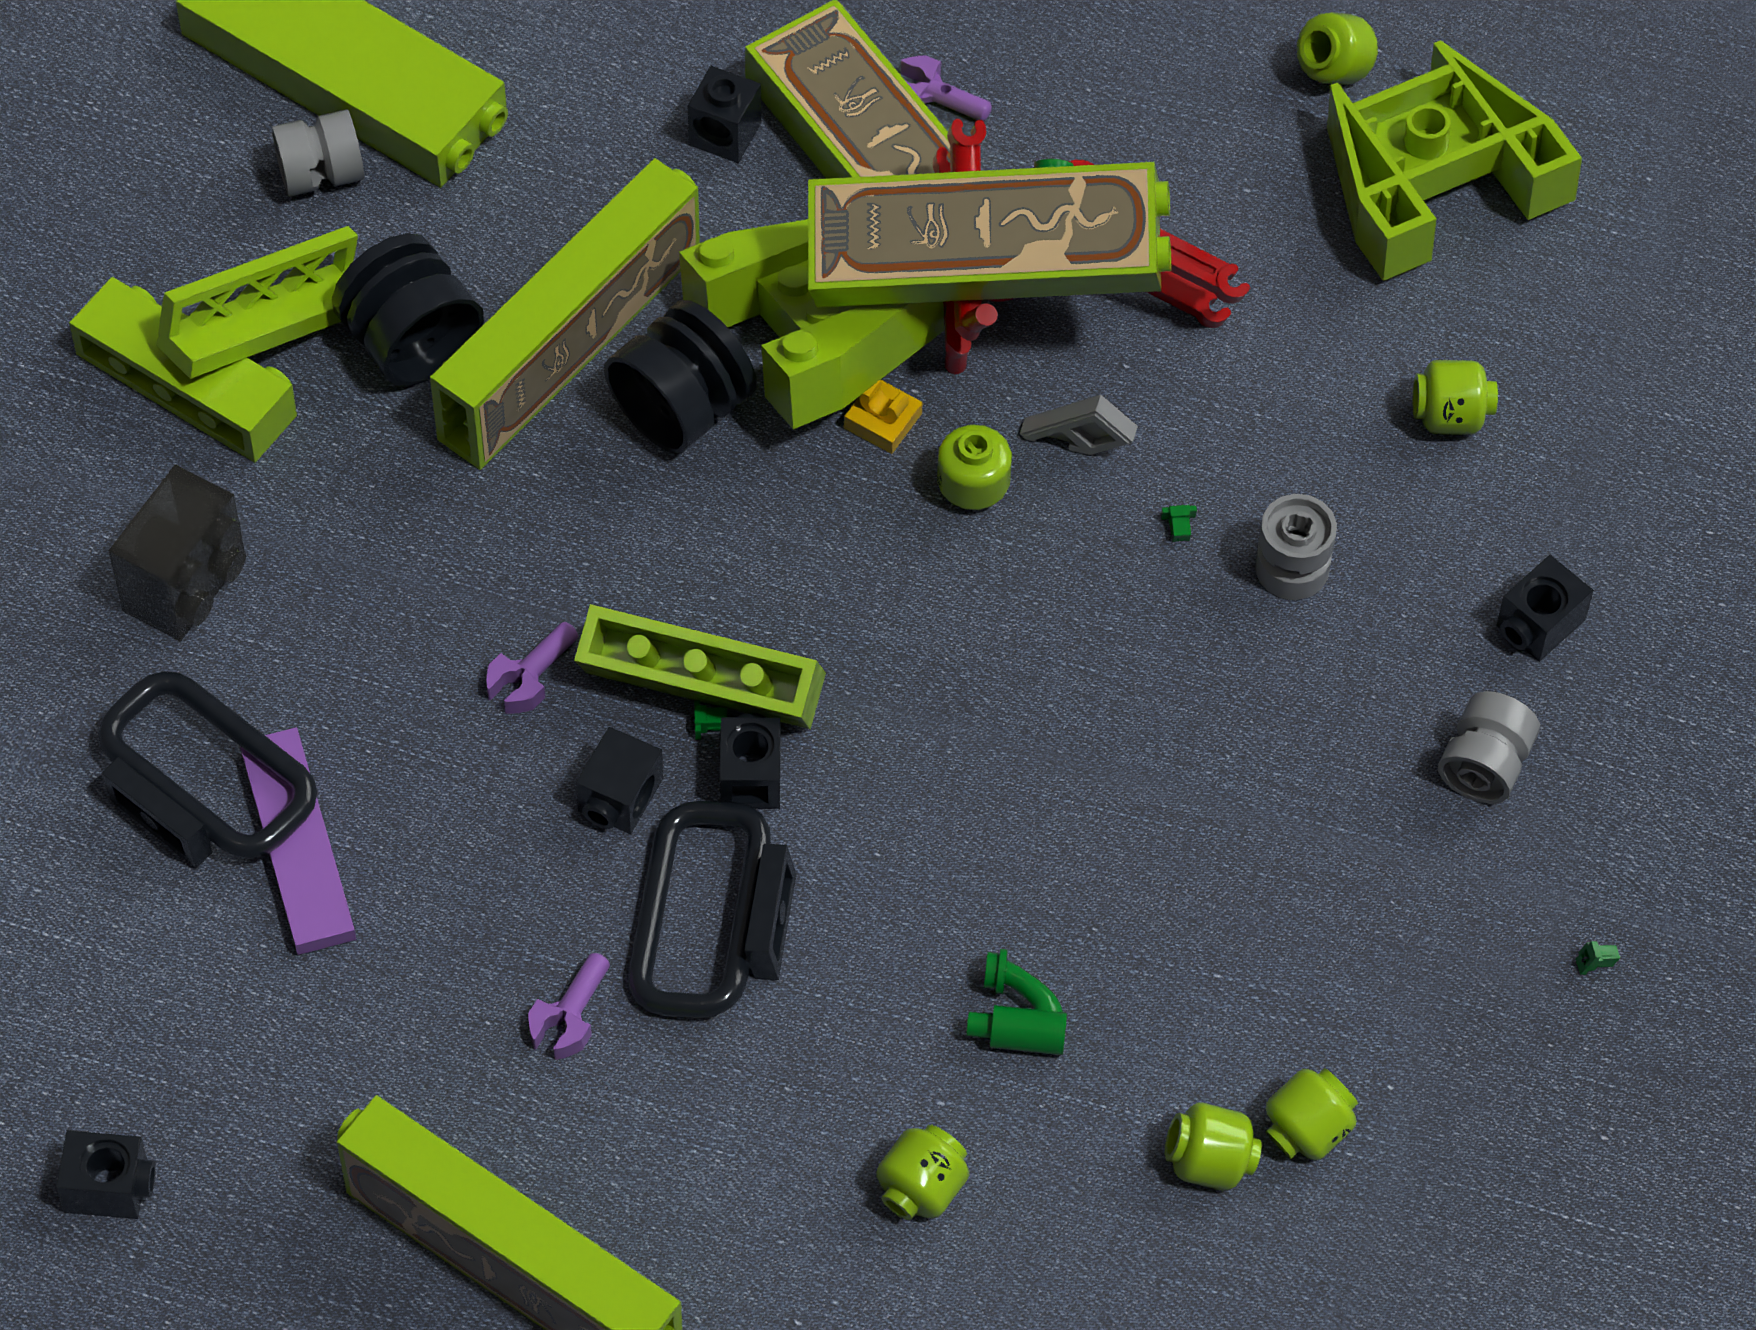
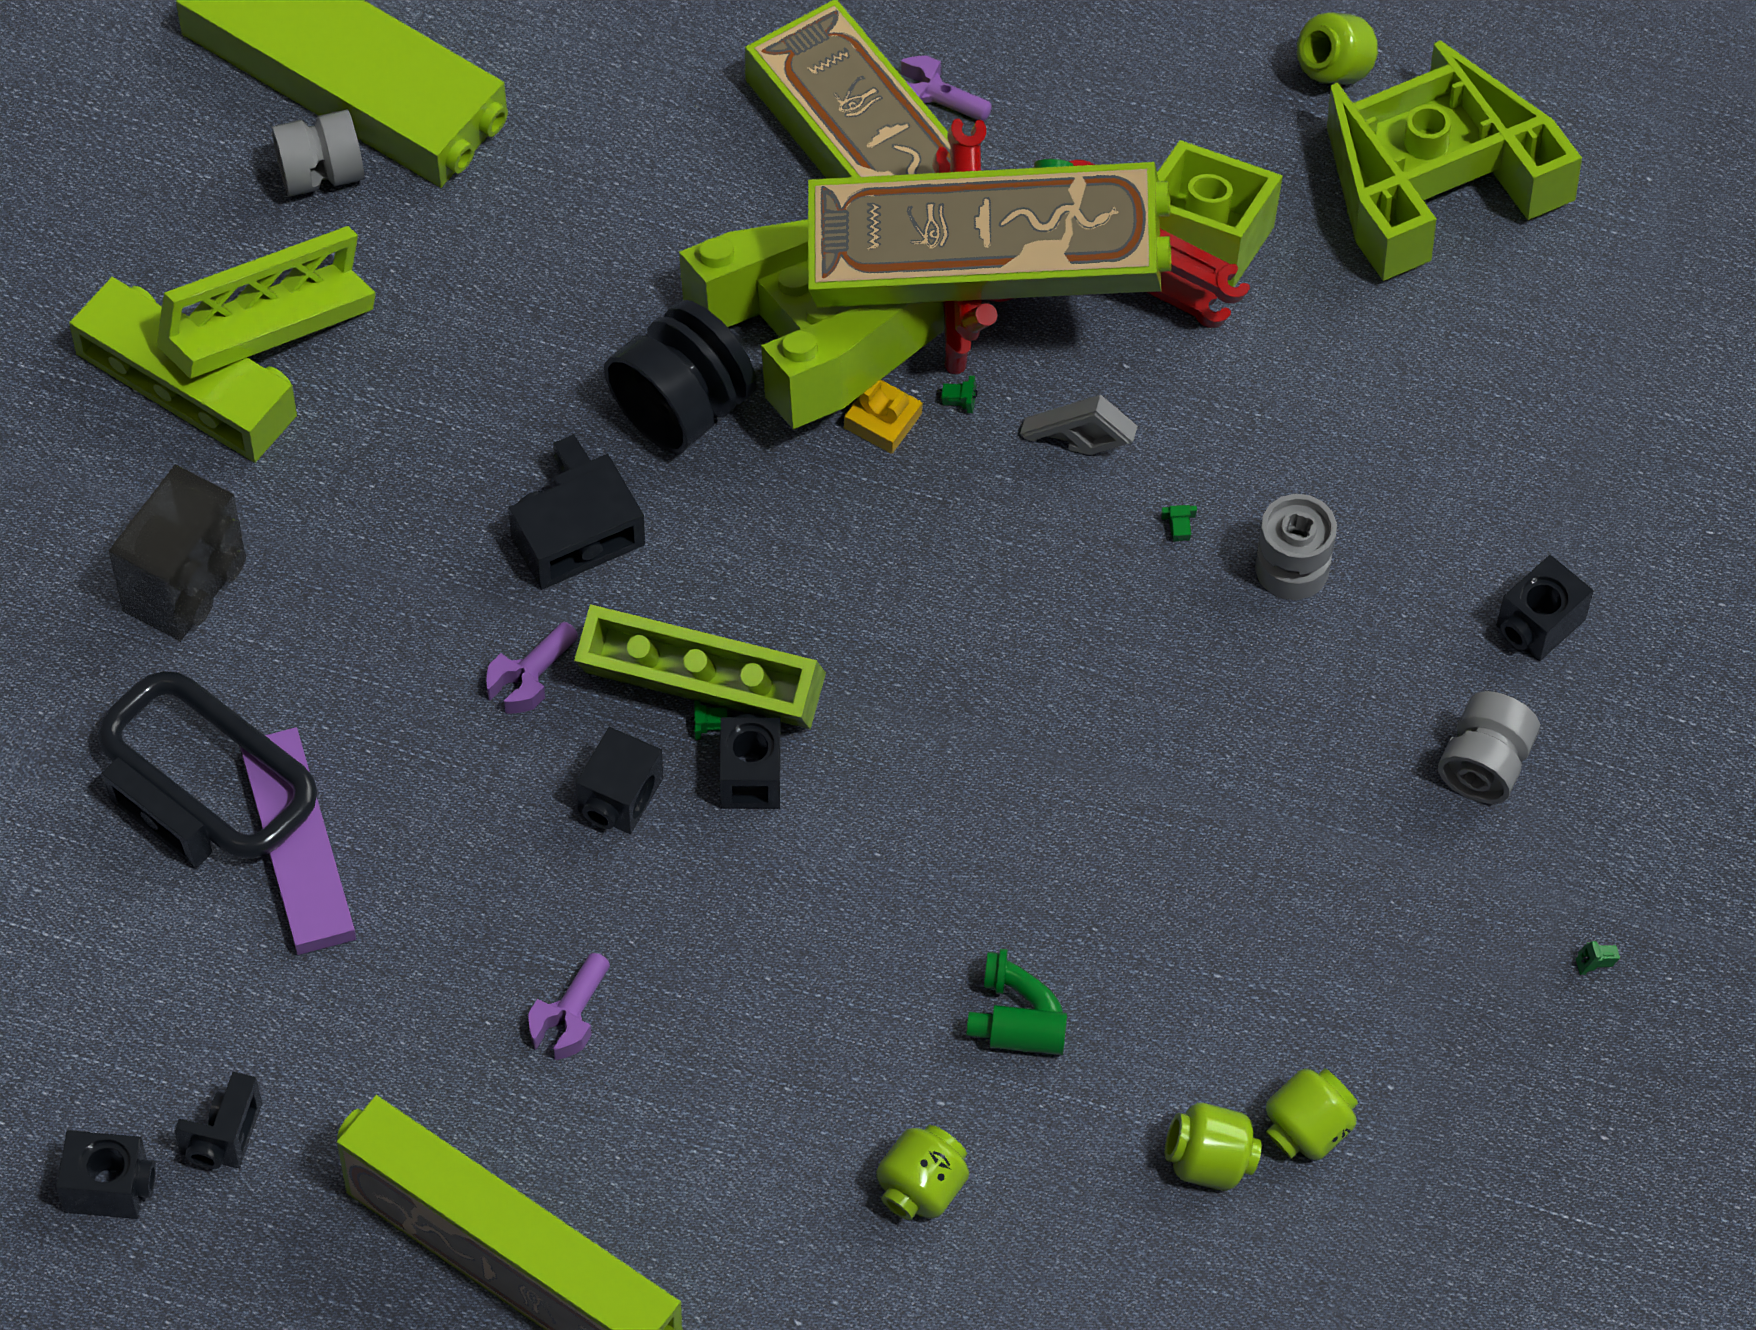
(228, 1127): none -> black bracket
(406, 308): black wheel -> none
(565, 314): lime brick -> none
(579, 521): none -> black hinge
(724, 114): black brick -> none
(758, 920): black bar -> none
(960, 394): none -> green piece
(974, 467): lime head -> none
(1219, 203): none -> lime brick
(1454, 397): lime head -> none

